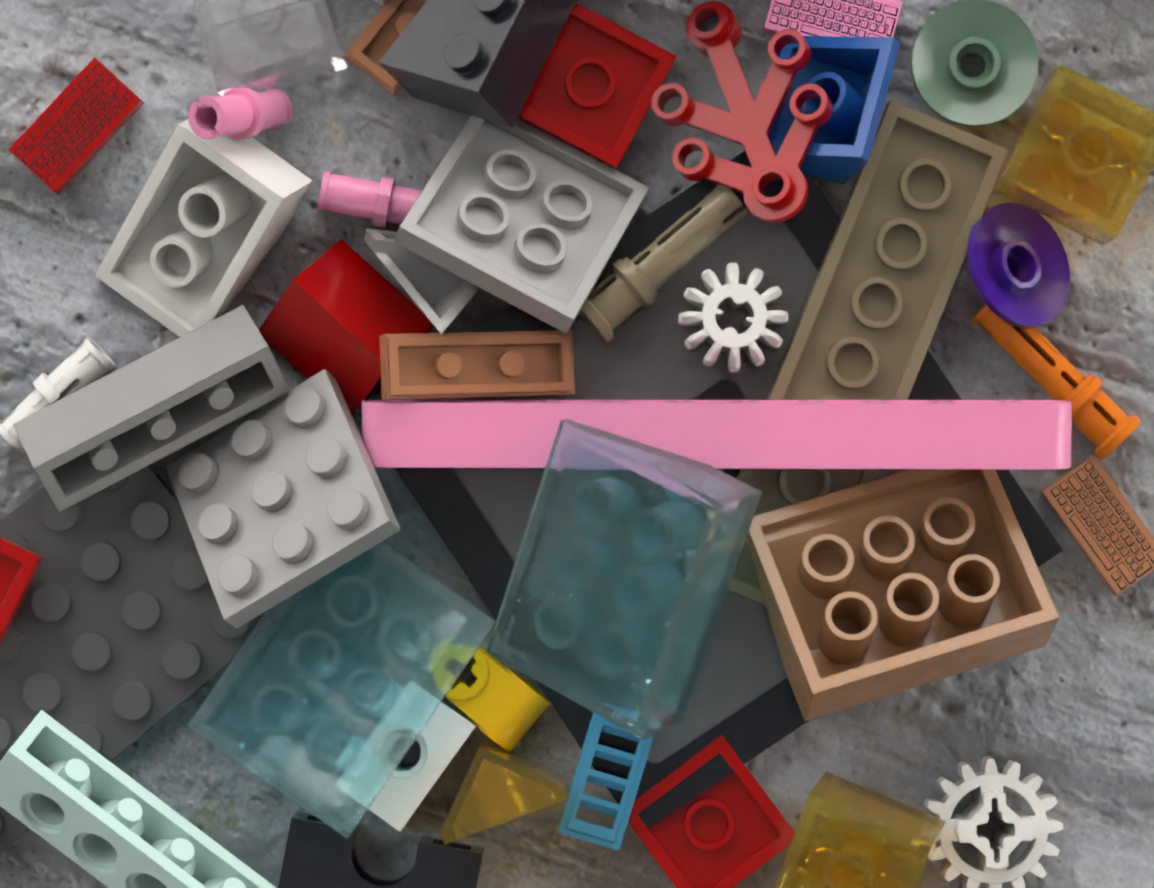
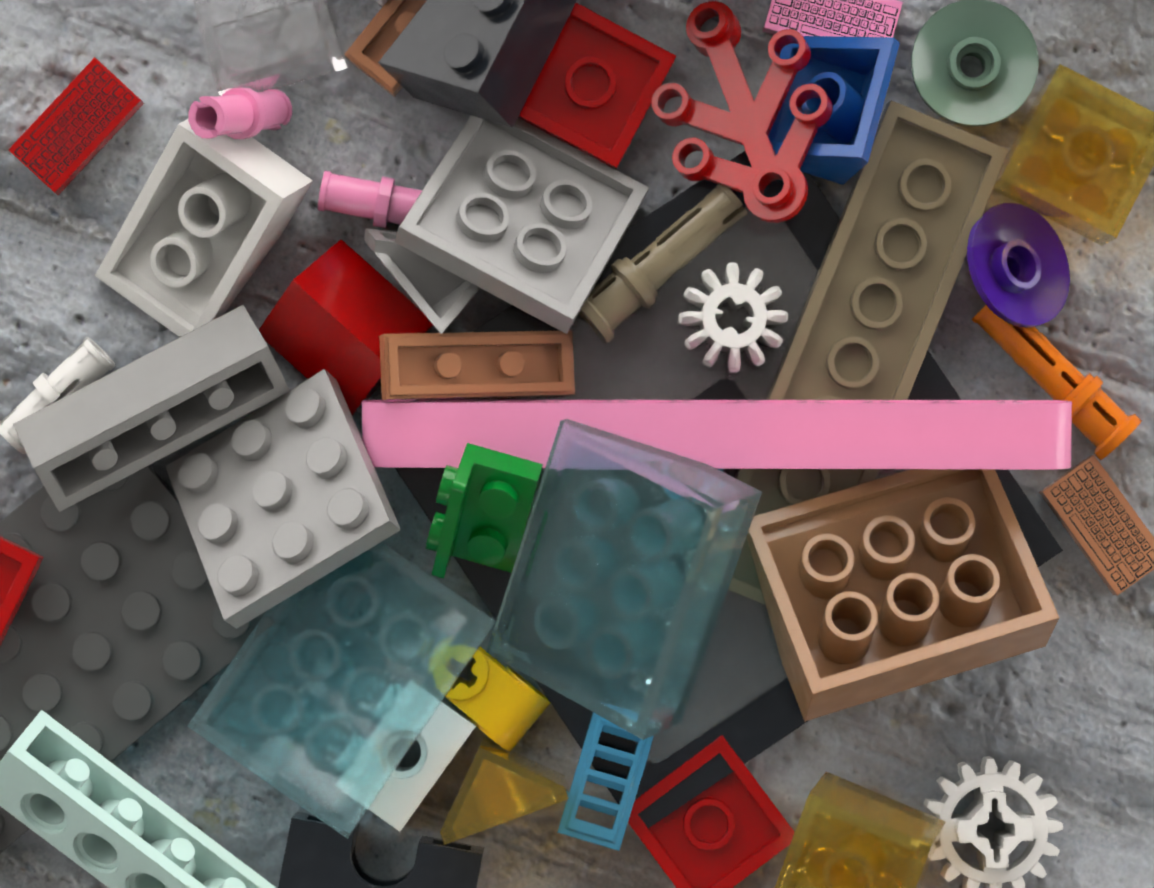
(485, 509): none -> green bracket

